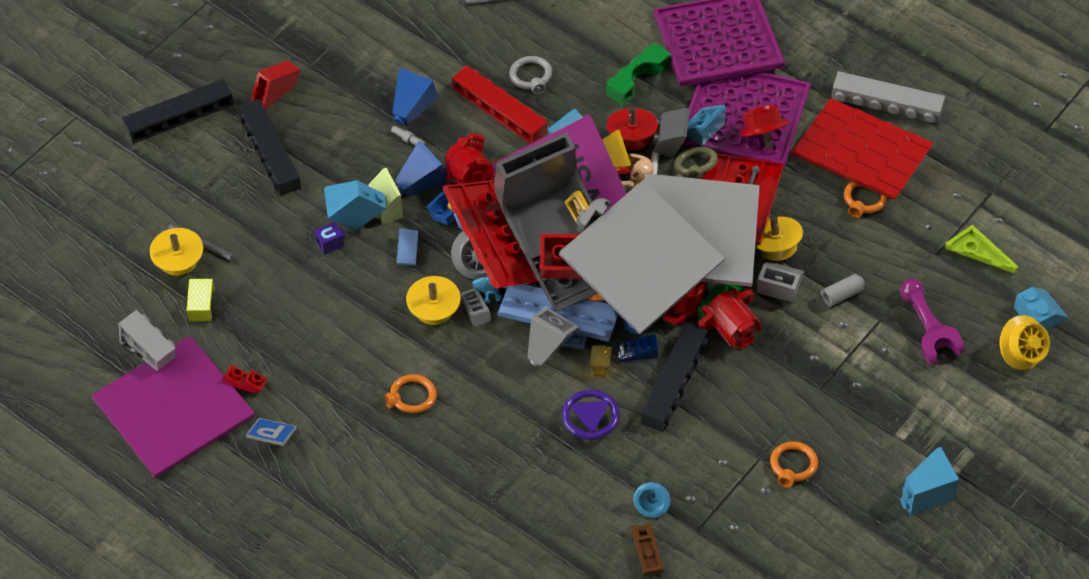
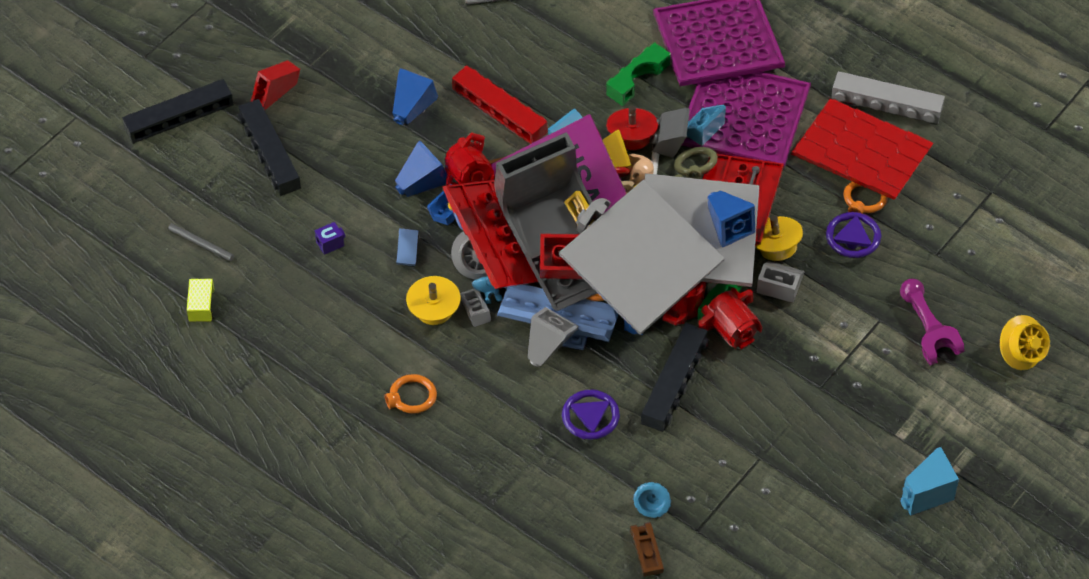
(146, 340): light grey wedge -> none
(174, 409): magenta tile -> none
(176, 251): yellow piece -> none
(246, 381): red slope -> none
(271, 431): piece -> none
(353, 203): dark azure slope -> none
(384, 183): yellowish green slope -> none
(406, 135): light grey bar -> none
(536, 85): light grey piece -> none
(600, 361): clear yellow brick -> none
(646, 353): clear blue slope -> none
(731, 217): none -> blue slope
(762, 121): red piece -> none
(787, 476): orange piece -> none
(842, 290): light grey brick -> none
(853, 235): none -> dark purple piece
(978, 247): lime wing -> none
(1040, 306): dark azure slope -> none

